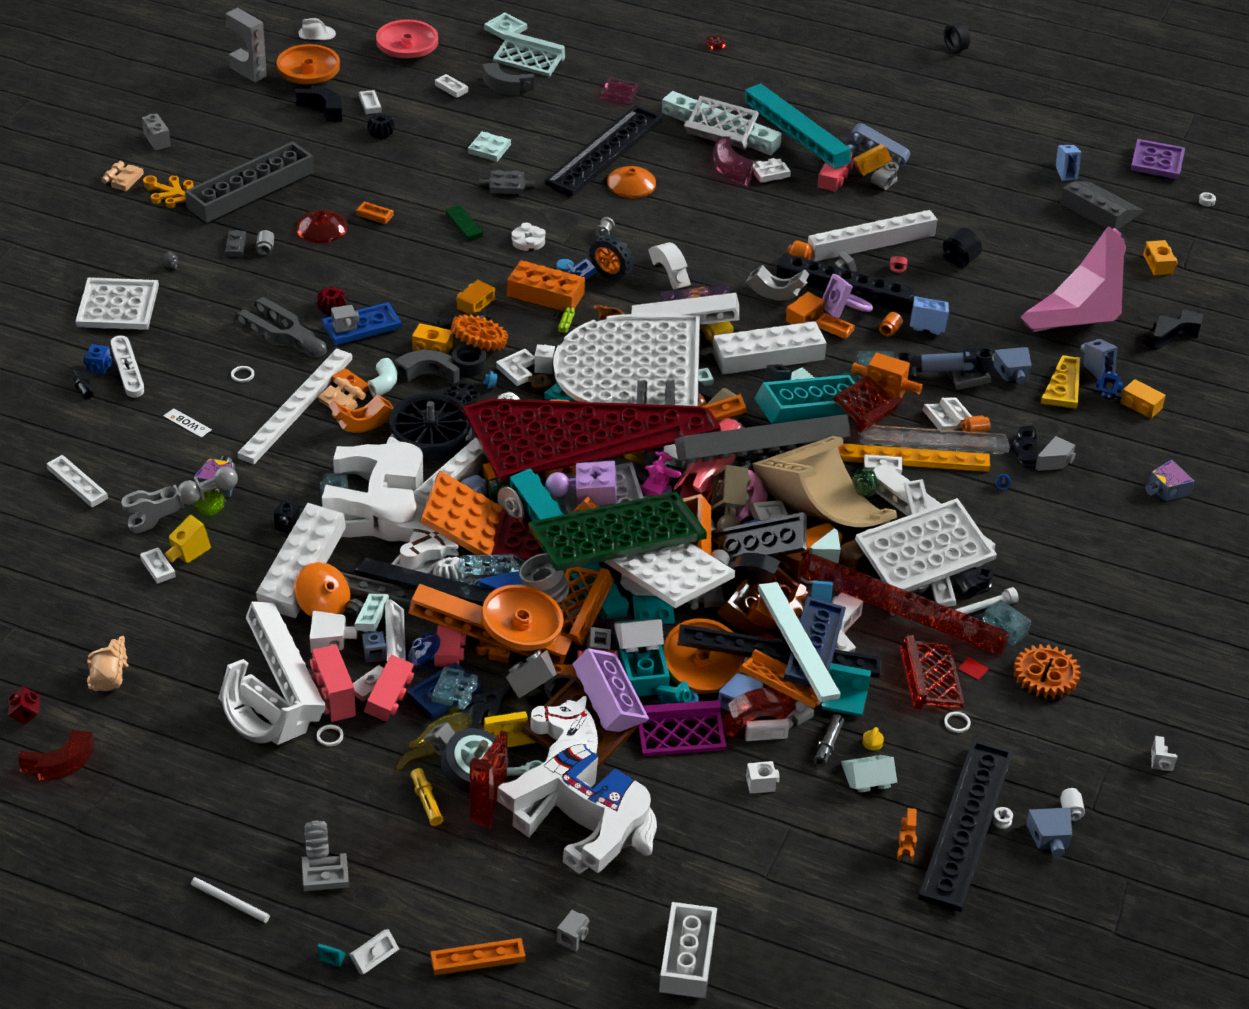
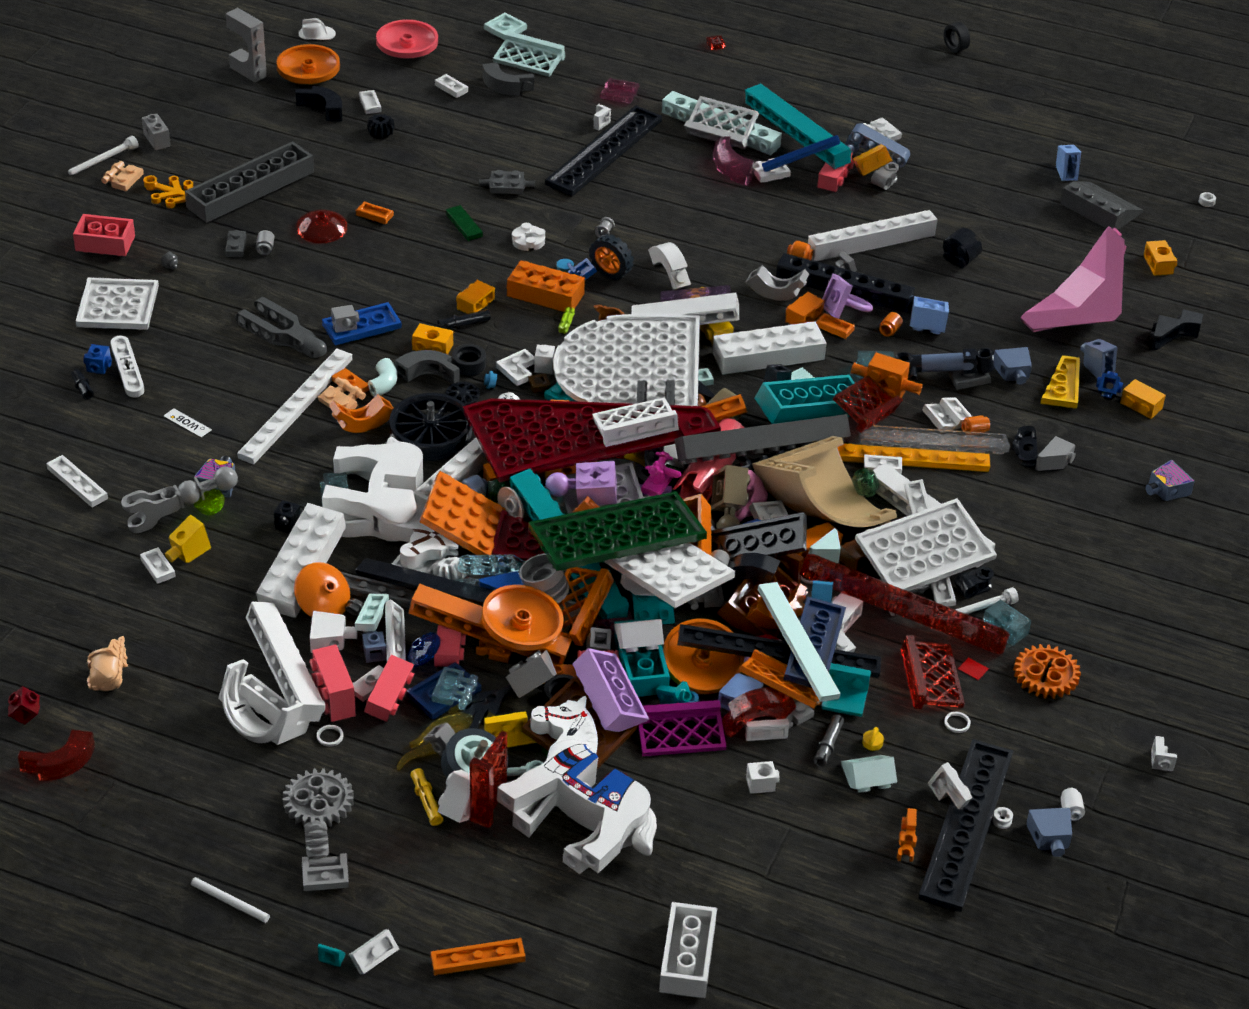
(104, 235): none -> coral brick
(130, 143): none -> white piece
(242, 368): white piece -> none
(318, 797): none -> light grey gear
(330, 298): dark red gear -> none
(456, 798): none -> white brick
(479, 332): orange gear -> none
(489, 146): light aqua plate -> none
(572, 930): light grey brick -> none
(602, 117): none -> white bracket
(631, 182): orange dish -> none
(633, 429): none -> white fence
(801, 153): none -> blue axle
(885, 128): none -> white plate
(899, 262): coral tile -> none
(946, 783): none -> white plate
(999, 481): blue hinge -> none
(1157, 159): medium lavender plate -> none

